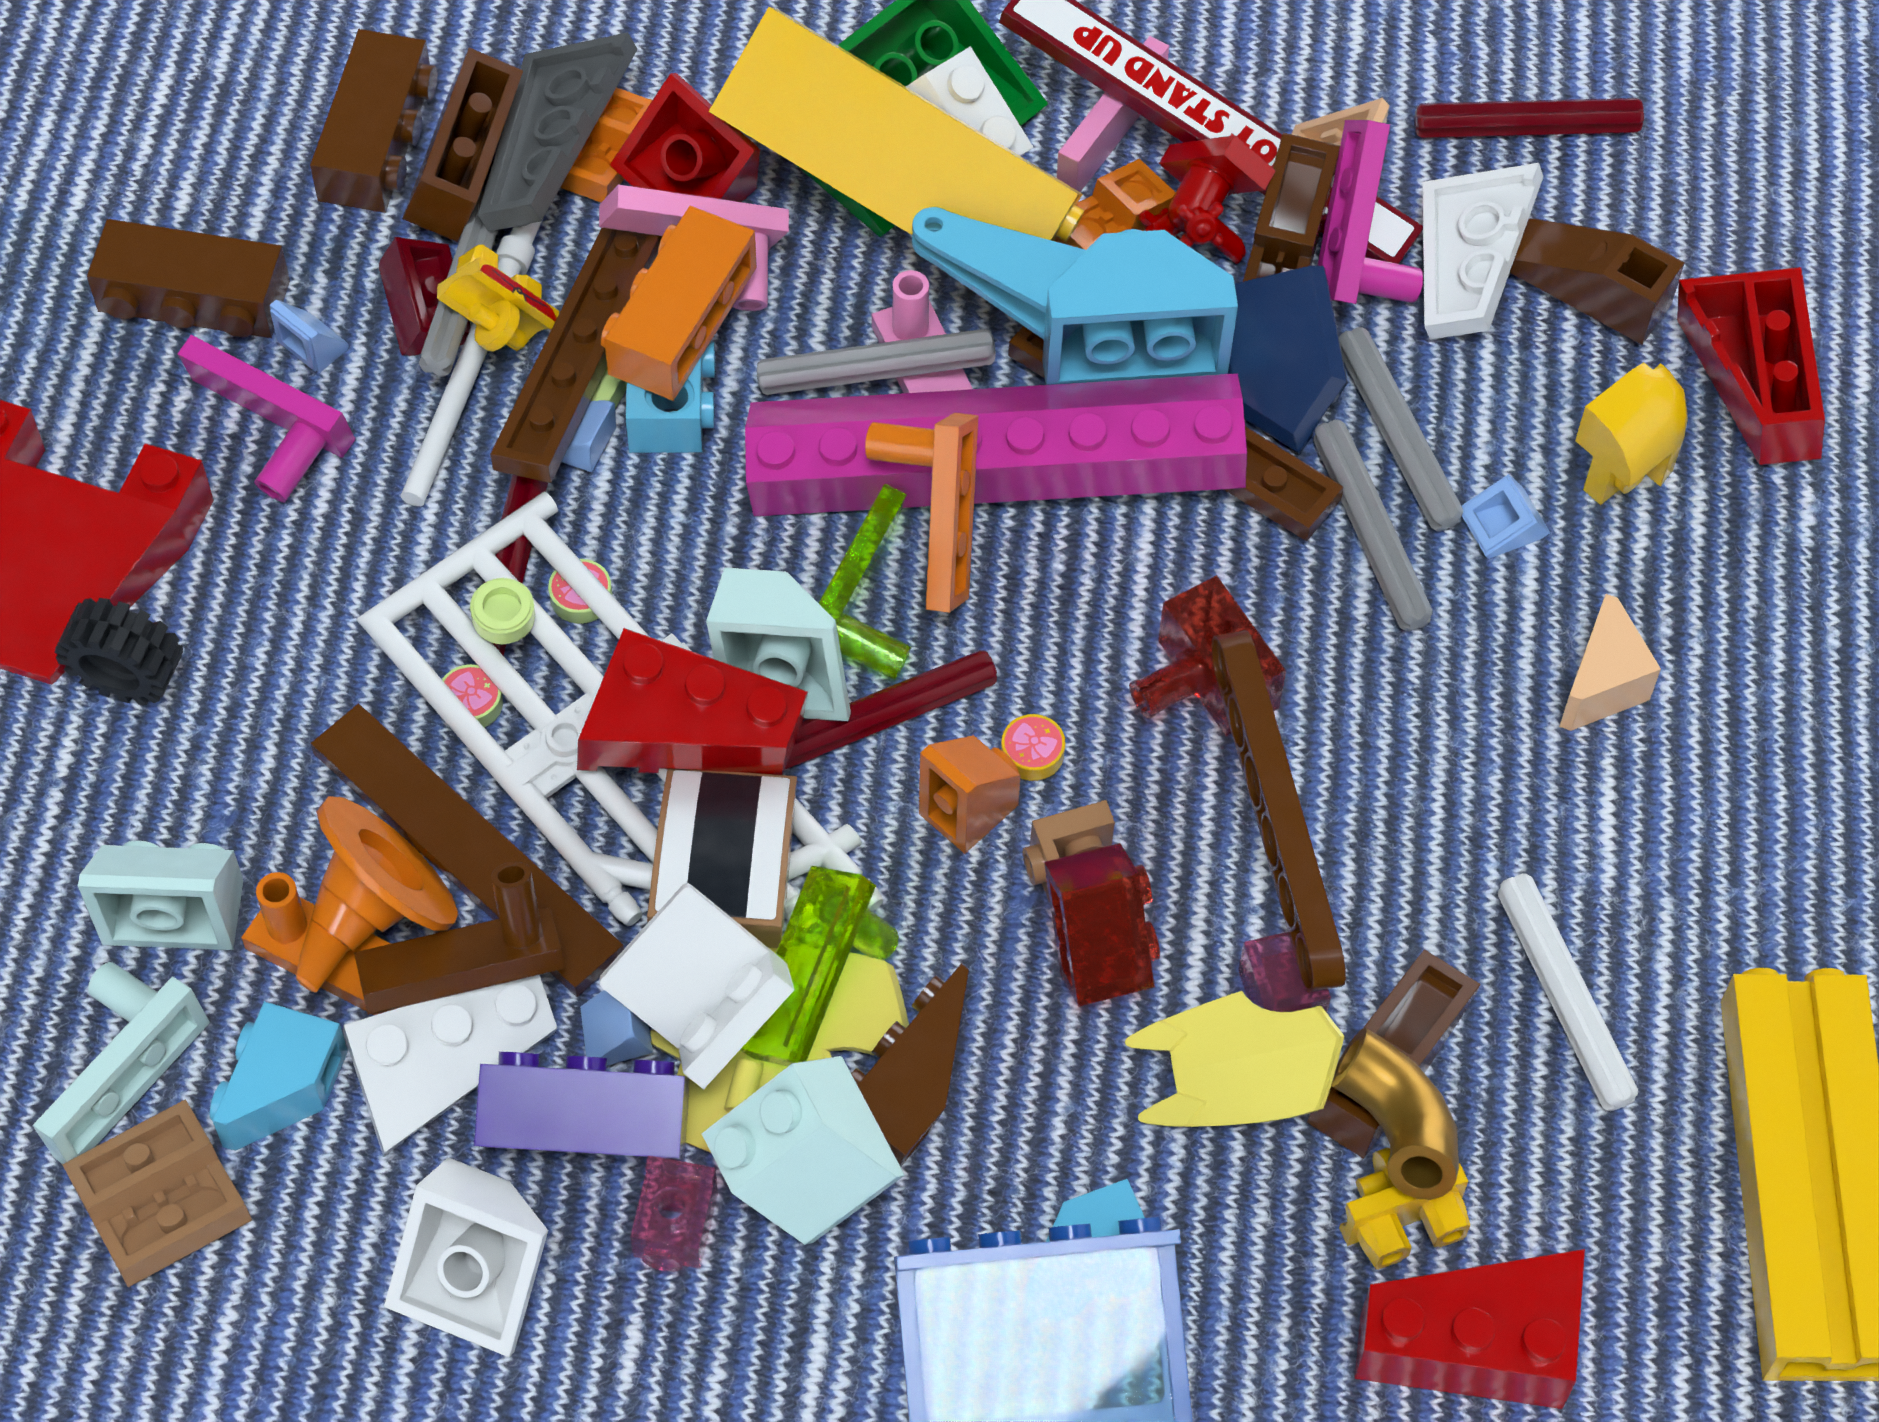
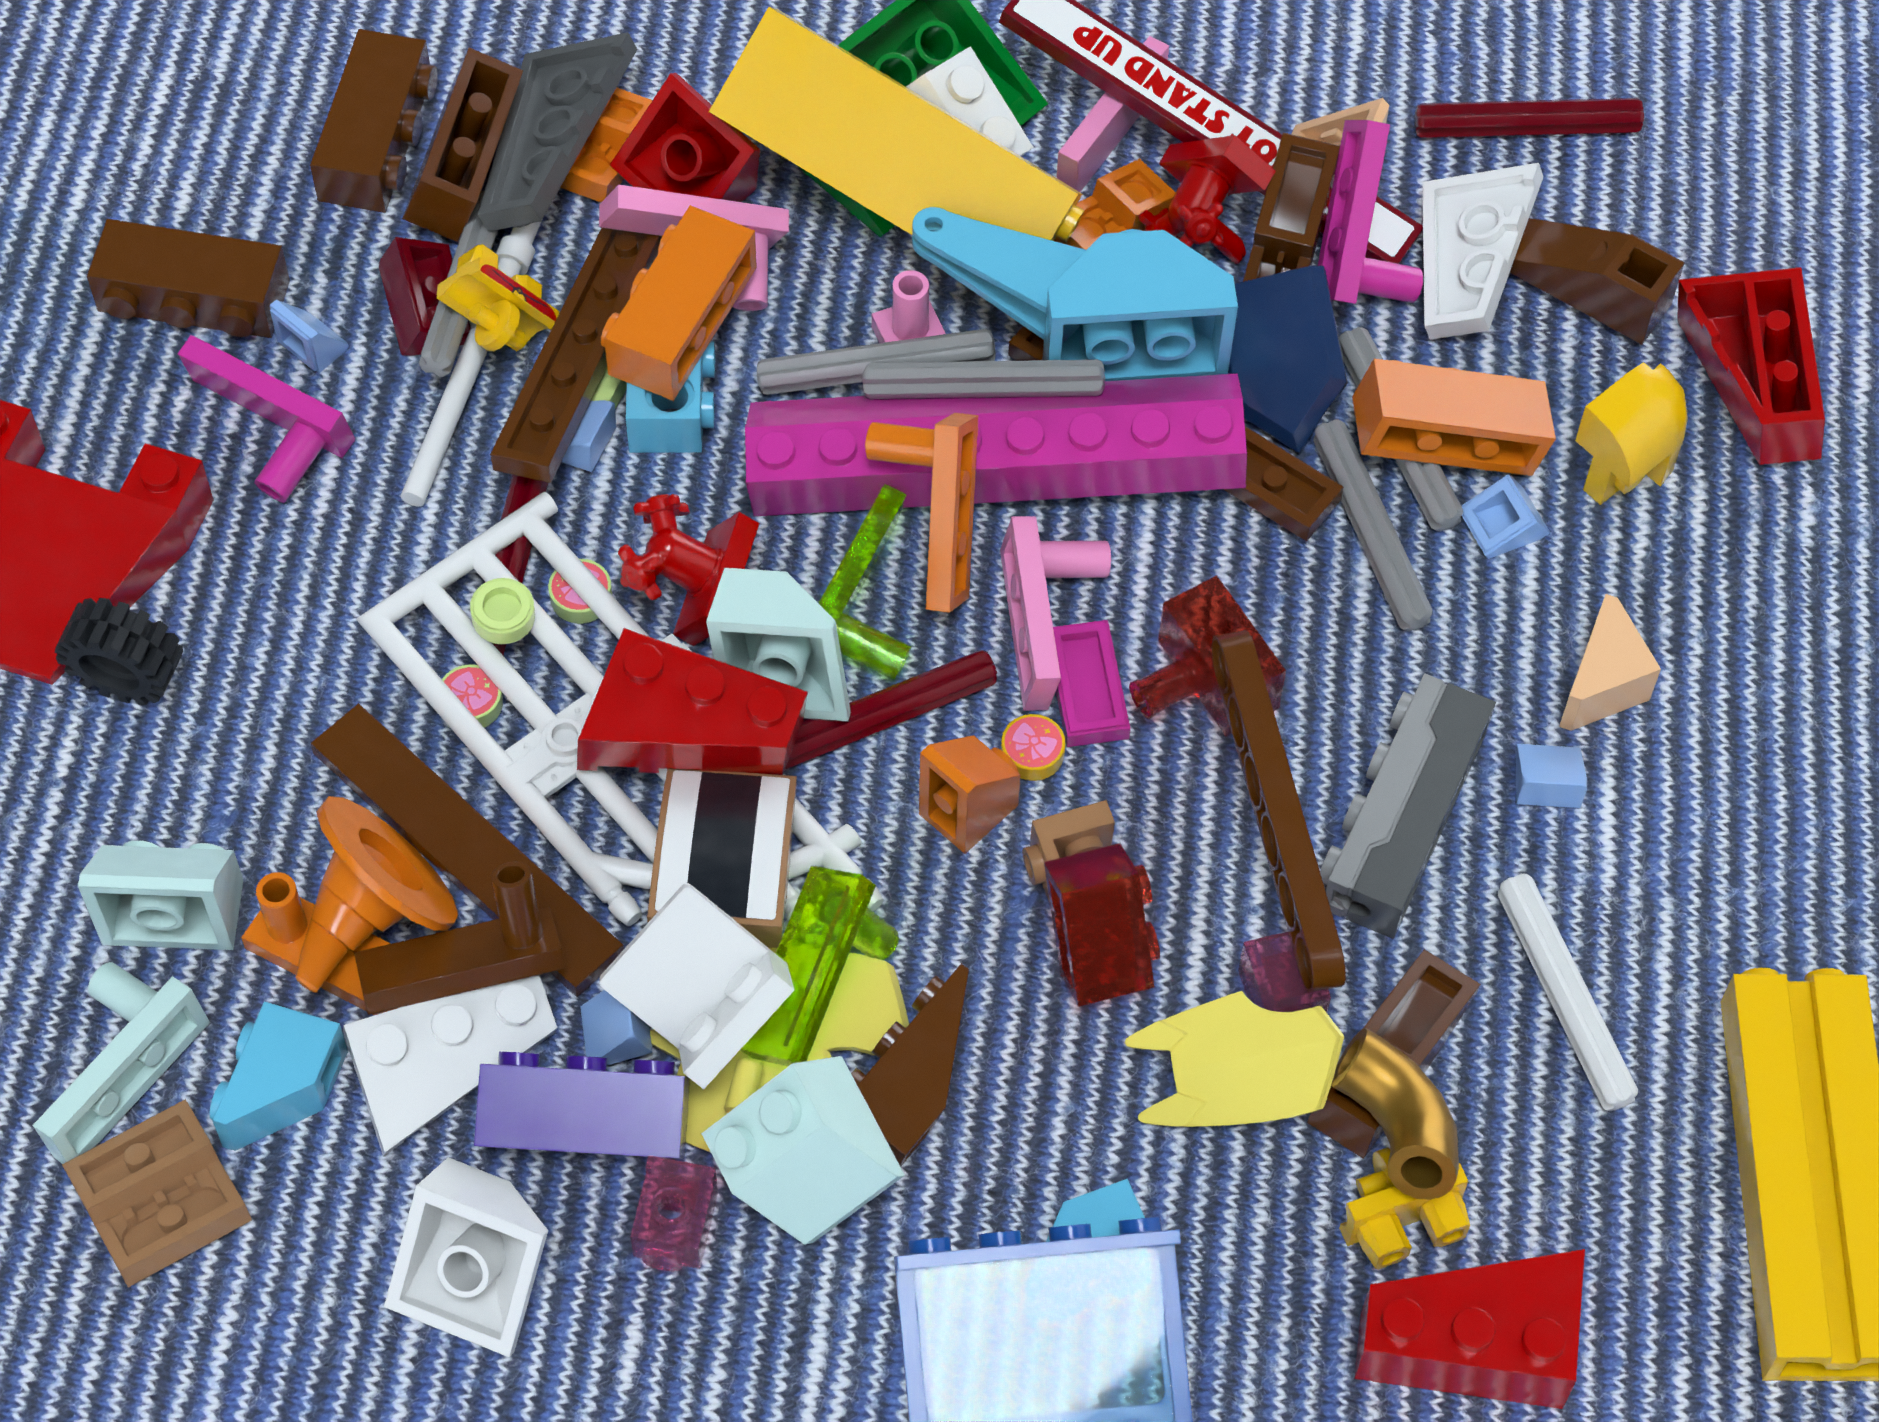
(686, 560): none -> red piece
(984, 379): none -> light grey axle
(1025, 570): none -> bright pink piece
(1090, 685): none -> dark pink tile
(1407, 805): none -> piece
(1453, 417): none -> orange brick
(1550, 776): none -> light blue slope

